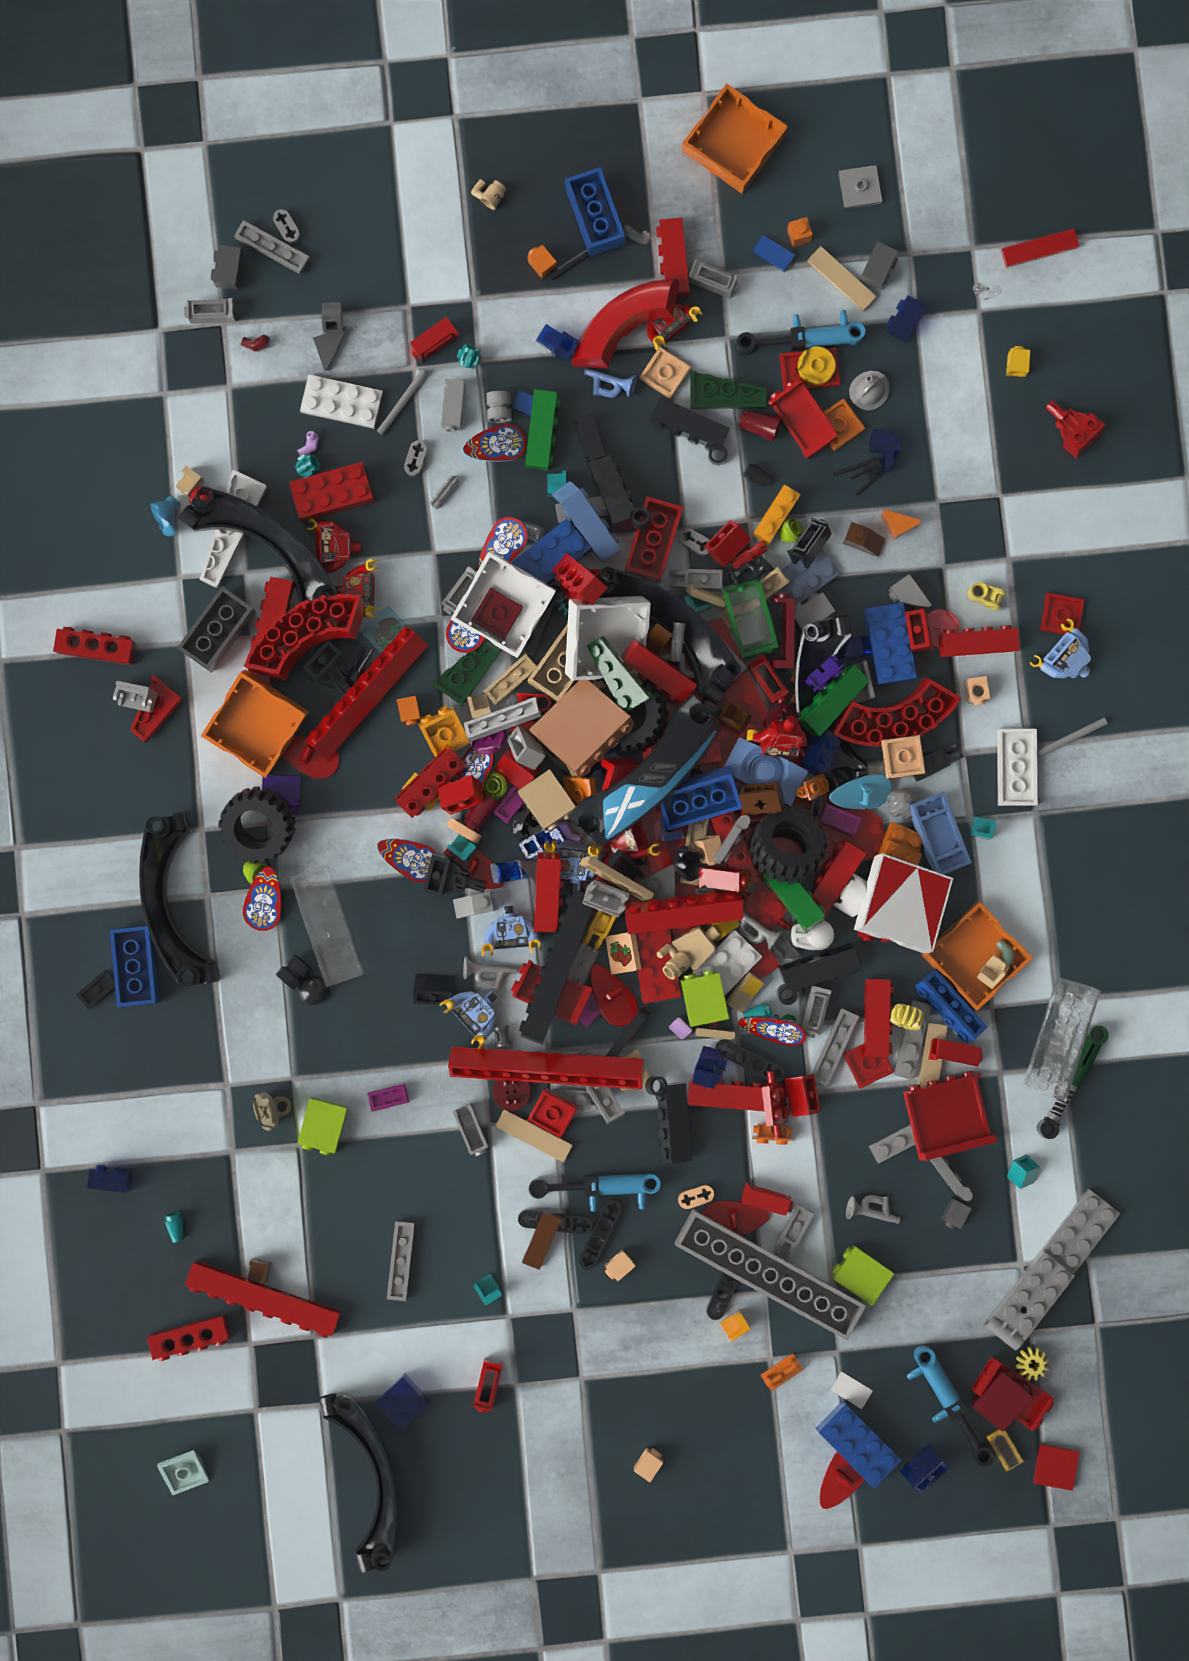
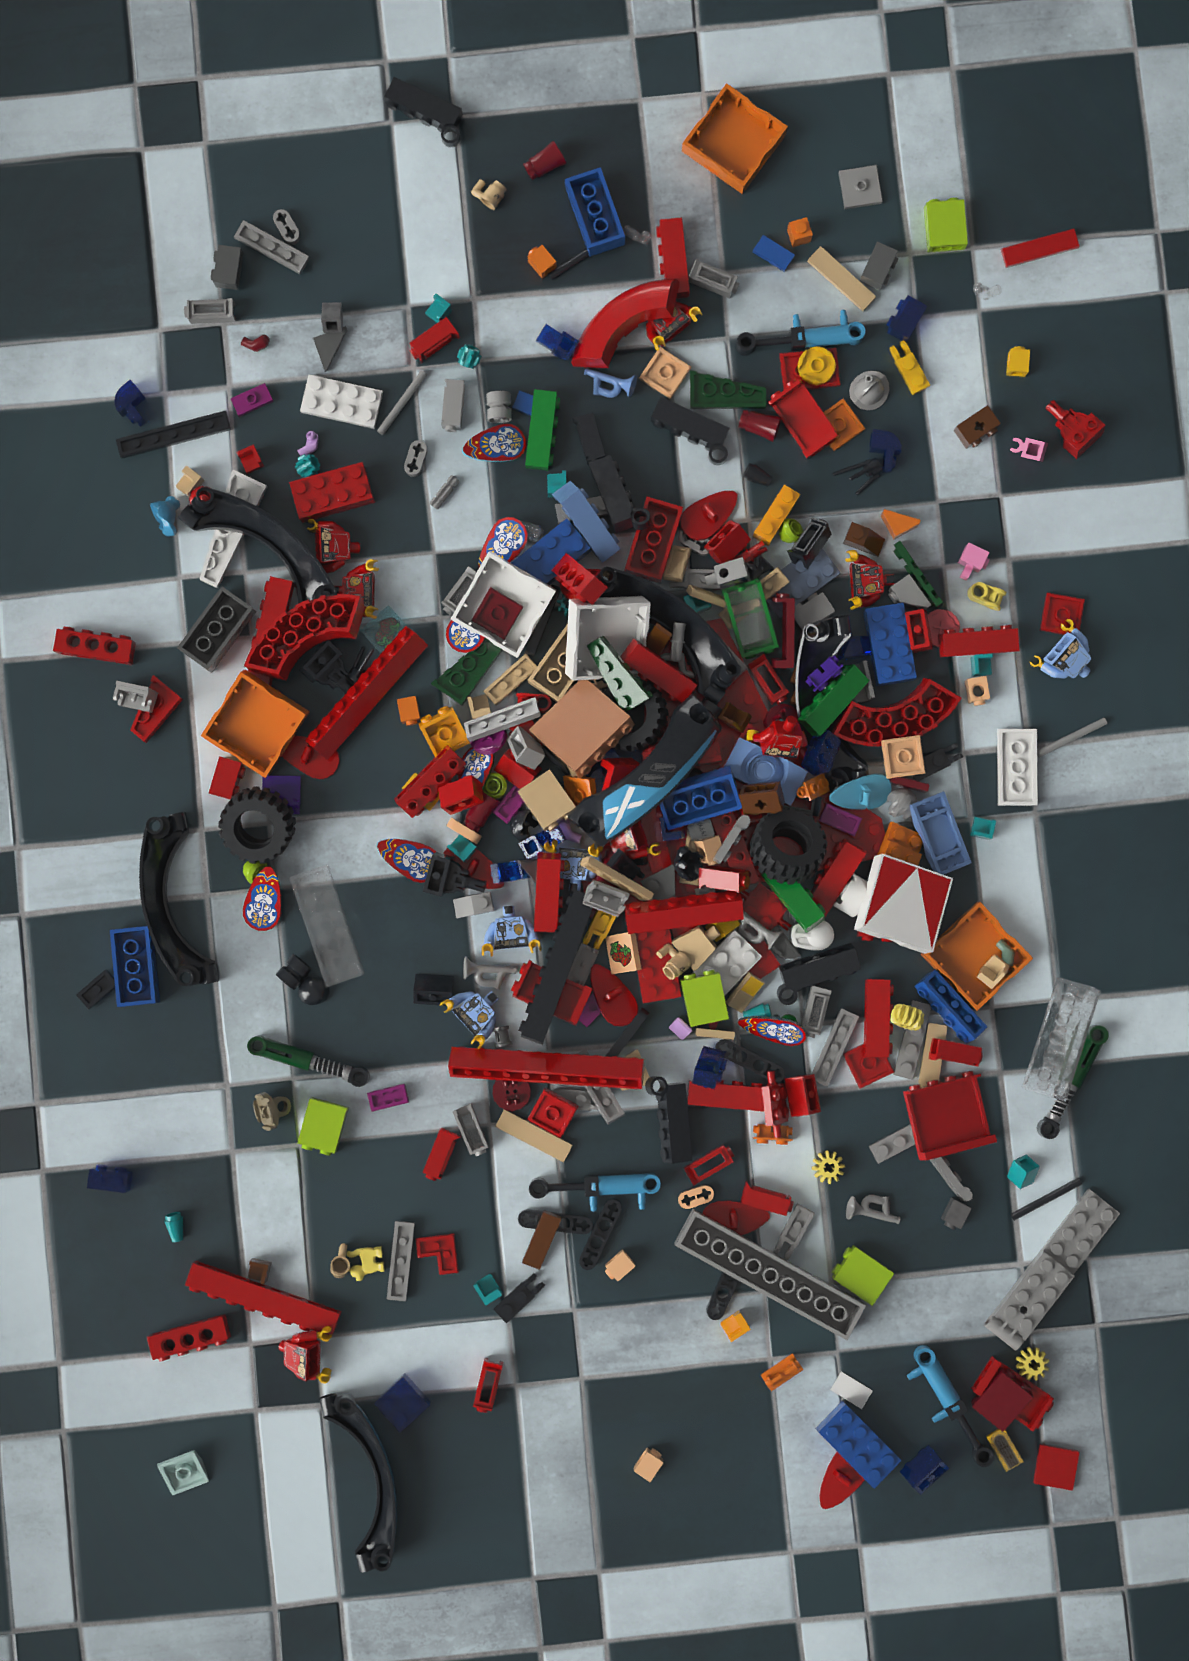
(127, 399): none -> clear blue brick
(173, 434): none -> black tile
(227, 778): none -> red brick
(250, 459): none -> red panel
(251, 399): none -> magenta plate
(303, 1355): none -> red torso
(306, 1060): none -> piece
(340, 1265): none -> tan piece
(368, 1259): none -> light yellow animal
(425, 107): none -> black hinge
(438, 309): none -> teal panel
(440, 1154): none -> red window
(441, 1246): none -> red tile
(517, 1299): none -> black hinge
(544, 161): none -> dark red plant
(677, 563): none -> tan tile
(701, 830): none -> dark grey piece
(708, 515): none -> red shield
(727, 1155): none -> red window
(737, 574): none -> light grey torso
(825, 1173): none -> light yellow gear
(866, 580): none -> torso
(910, 369): none -> yellow hinge
(910, 784): none -> dark red tile
(912, 568): none -> dark green wing
(945, 225): none -> lime brick
(973, 559): none -> bright pink brick
(981, 665): none -> teal panel
(983, 418): none -> reddish brown brick
(1031, 449): none -> bright pink brick
(1046, 1199): none -> black bar

